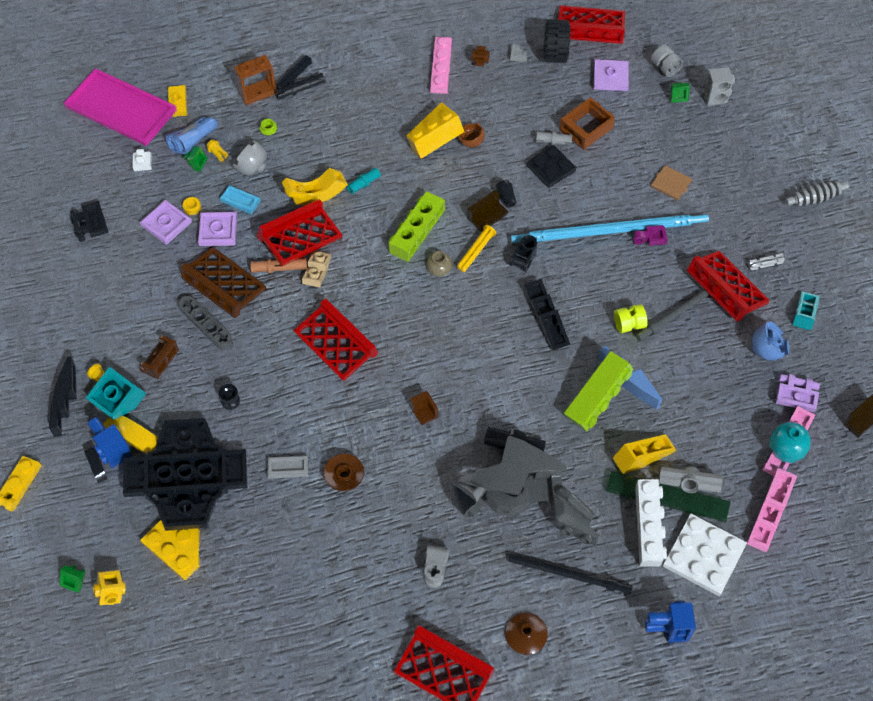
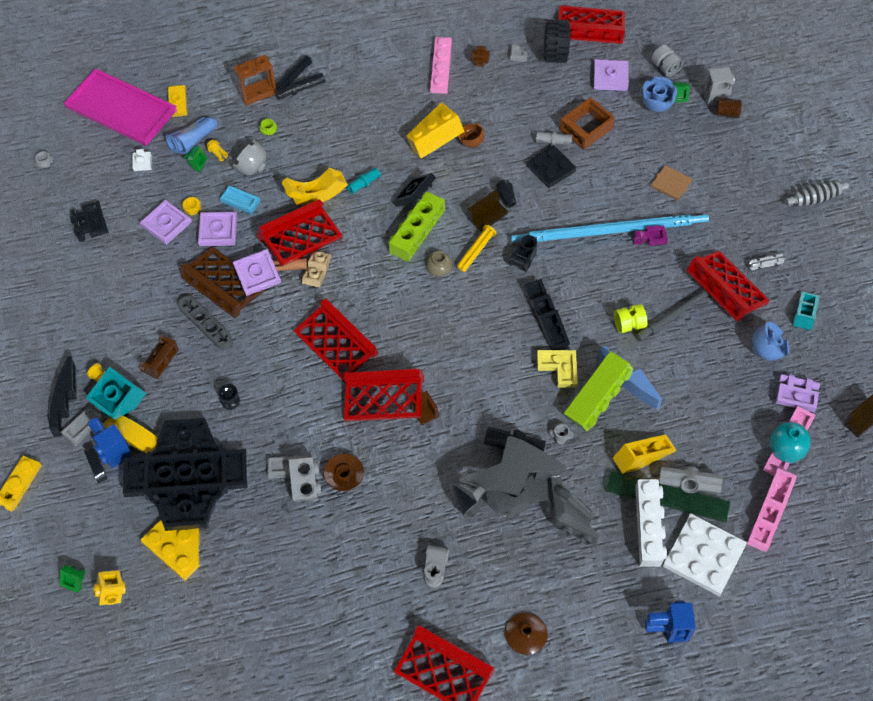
(43, 159): none -> light grey plate
(79, 427): none -> light grey tile
(256, 272): none -> lavender plate
(299, 480): none -> light grey brick
(383, 378): none -> red fence
(414, 189): none -> black plate
(561, 361): none -> light yellow plate
(561, 428): none -> light grey plate
(610, 584): black bar -> none
(659, 94): none -> medium blue cylinder
(729, 107): none -> reddish brown piece

